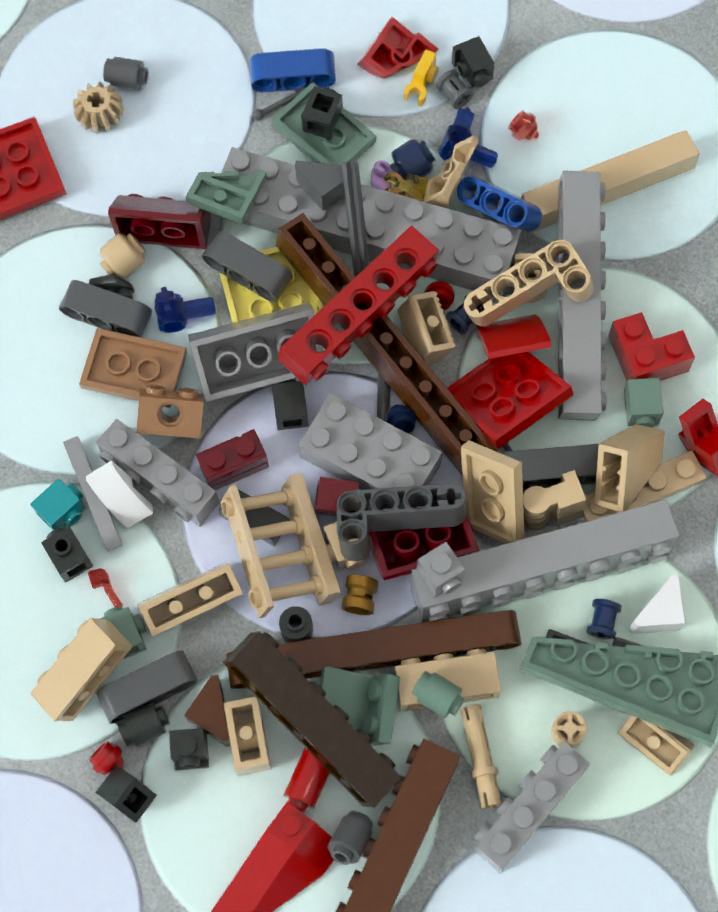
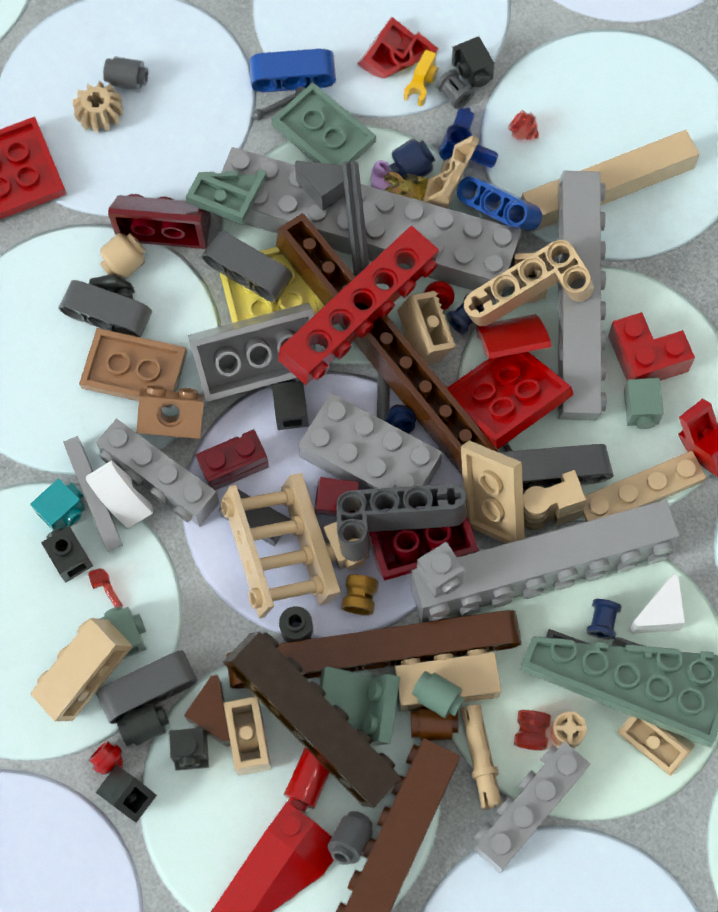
(174, 311): clear blue axle -> none
(189, 599): tan brick -> none
(322, 112): pearl dark grey brick -> none
(432, 726): none -> reddish brown brick
(532, 730): none -> clear red wheel
(626, 465): tan slope -> none

